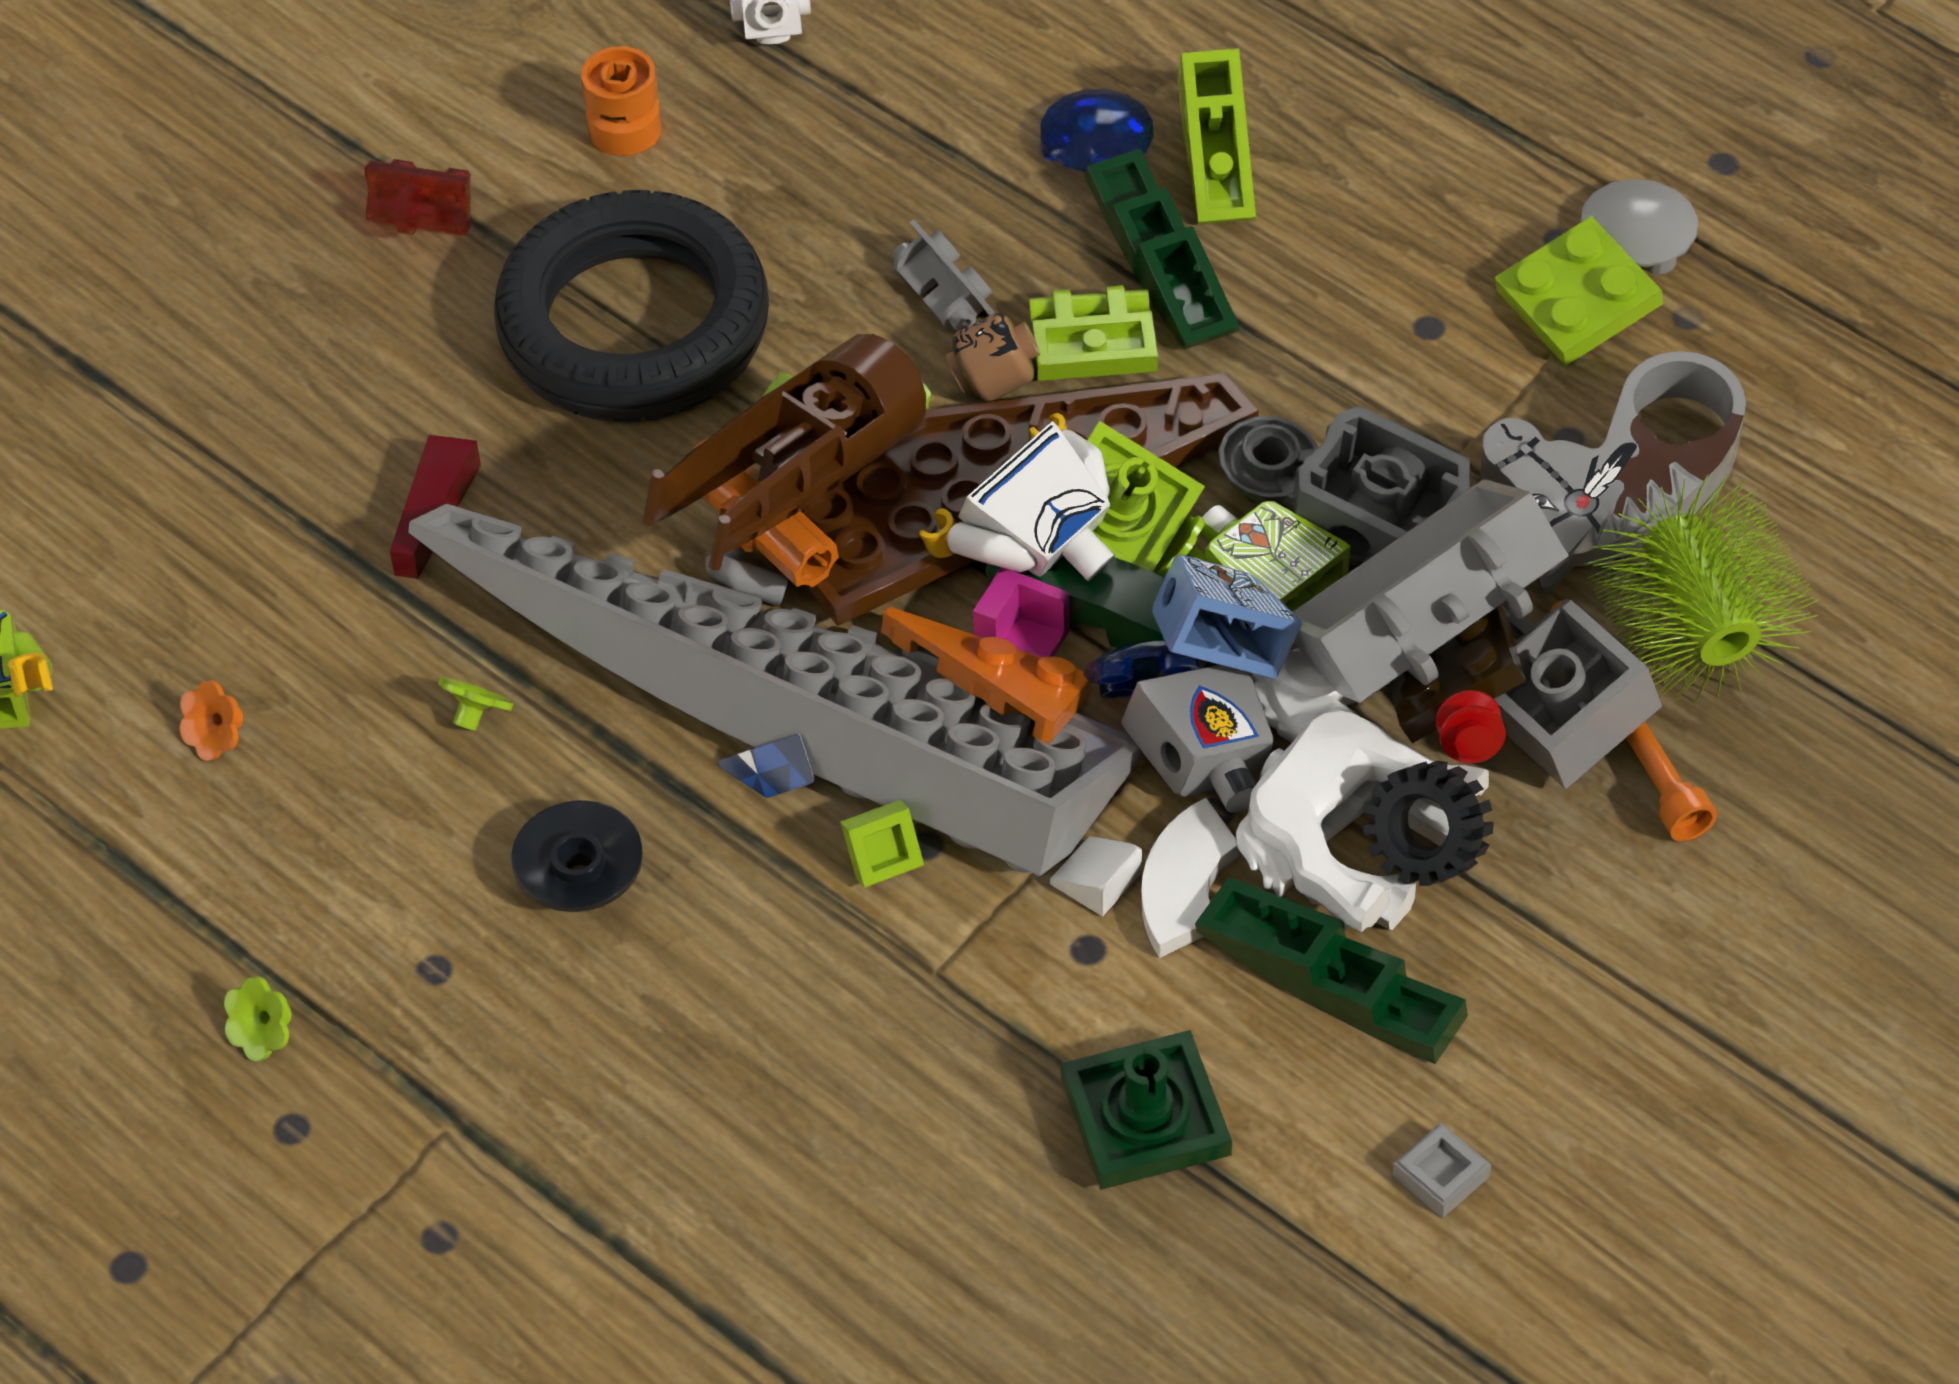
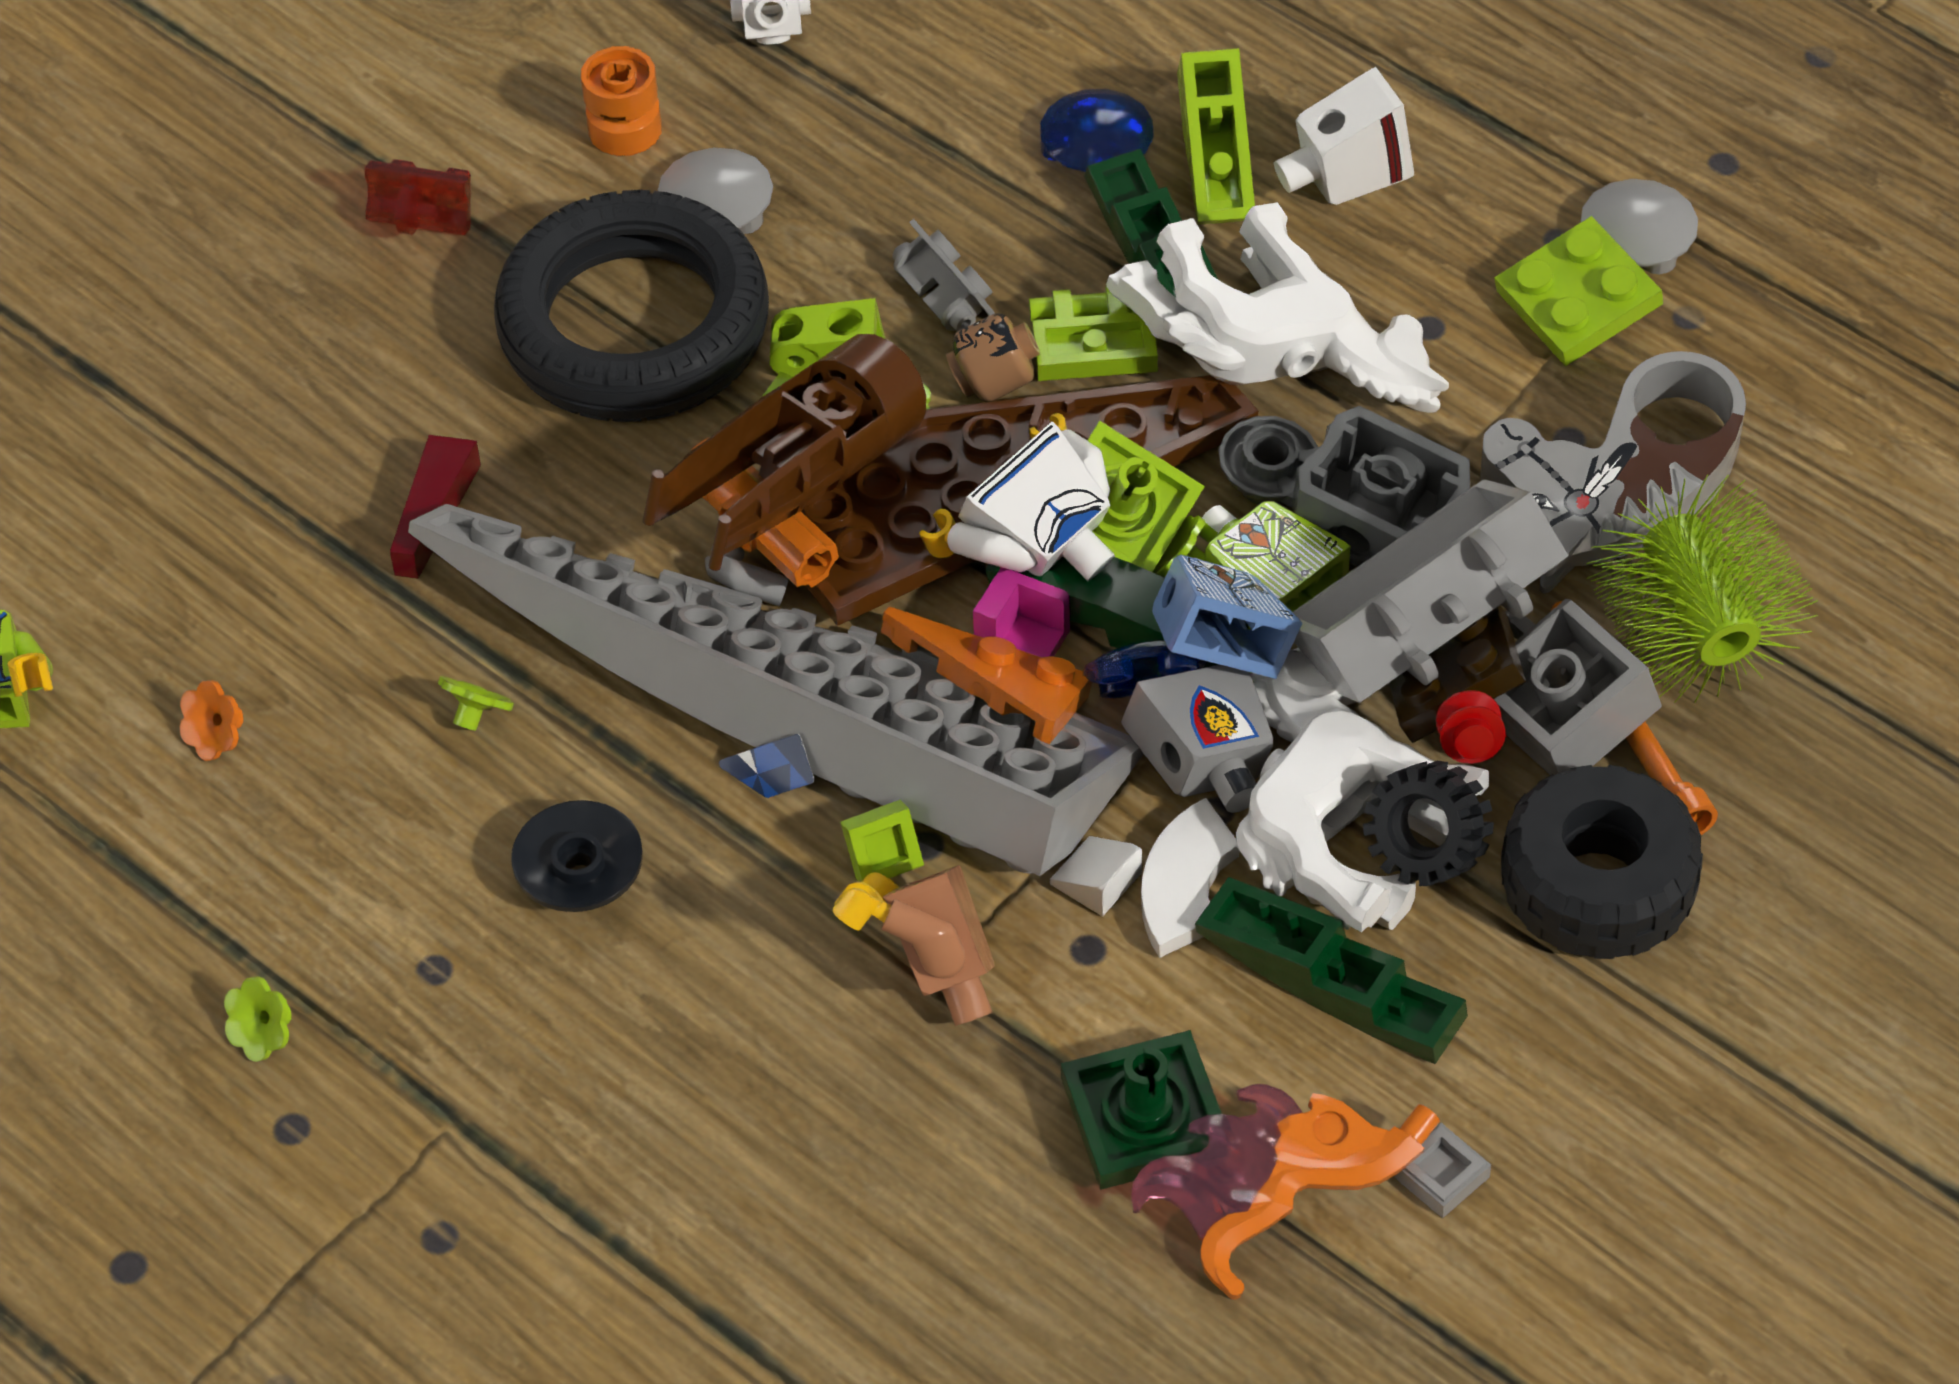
(723, 181): none -> light grey dish
(812, 331): none -> lime leg
(936, 931): none -> nougat torso
(1263, 1160): none -> piece
(1286, 328): none -> white animal
(1350, 142): none -> white torso
(1592, 908): none -> black tyre

